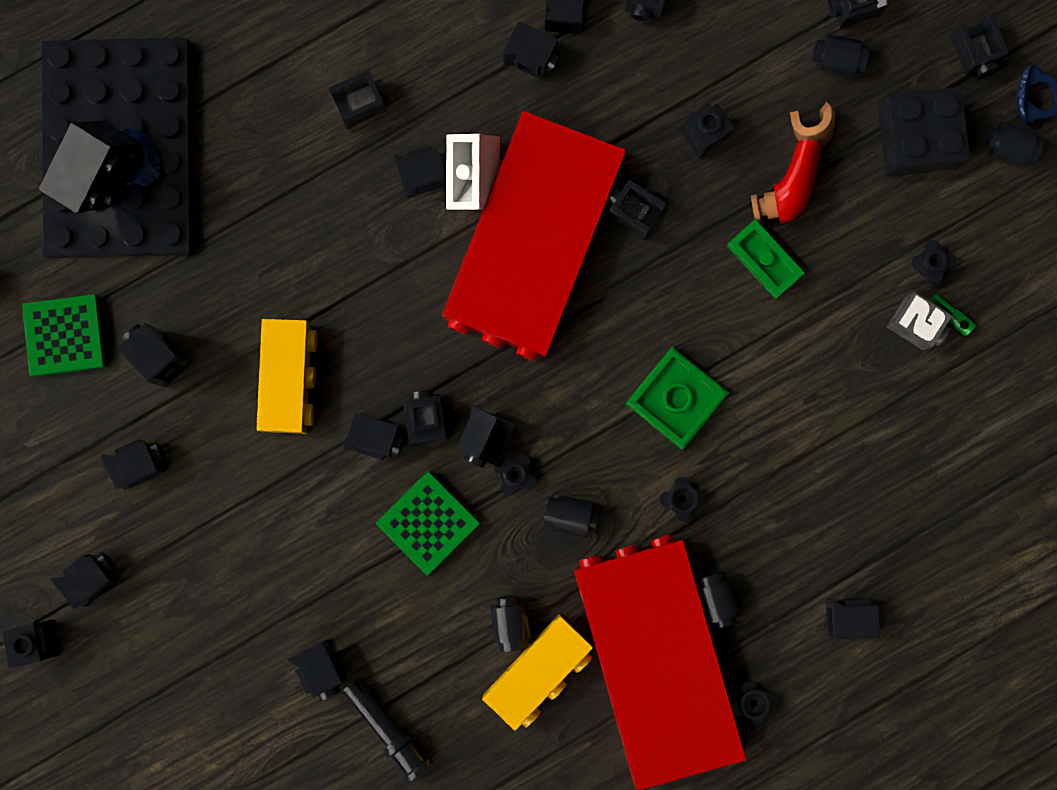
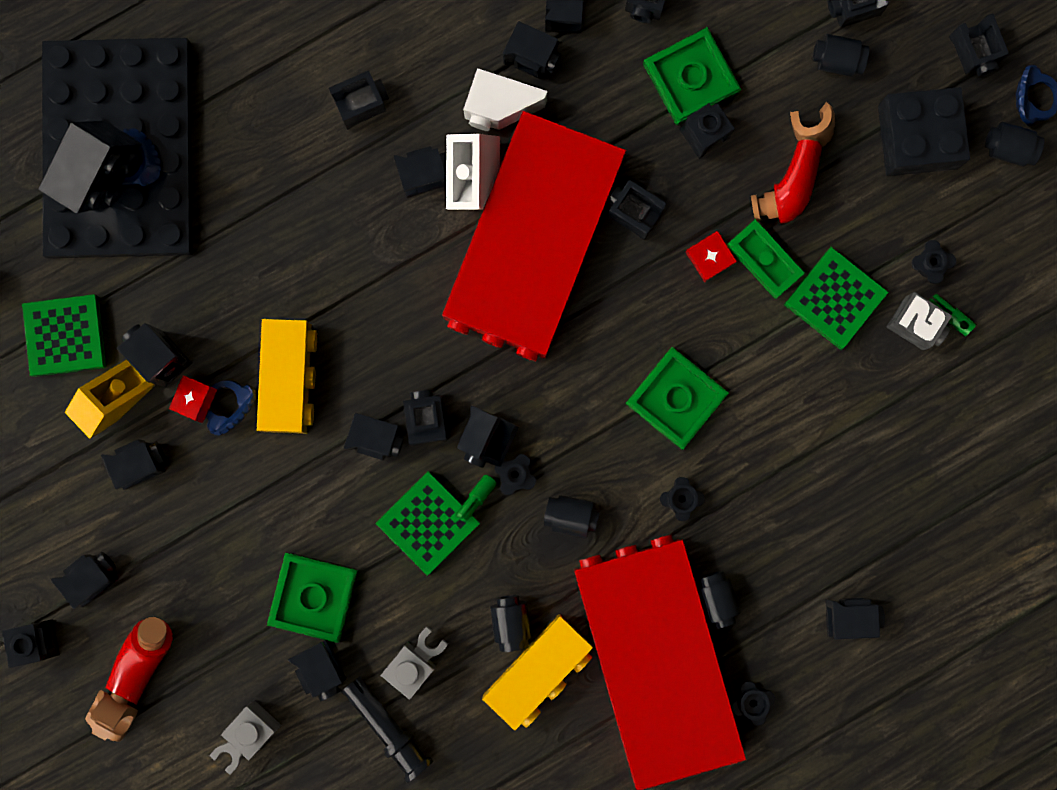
(107, 398): none -> yellow slope
(131, 672): none -> piece
(193, 399): none -> red tile
(245, 400): none -> dark blue piece
(246, 735): none -> light grey brick
(312, 597): none -> green tile
(413, 665): none -> light grey brick
(476, 497): none -> green pin
(500, 101): none -> white slope
(691, 75): none -> green tile
(710, 256): none -> red tile
(835, 298): none -> green tile

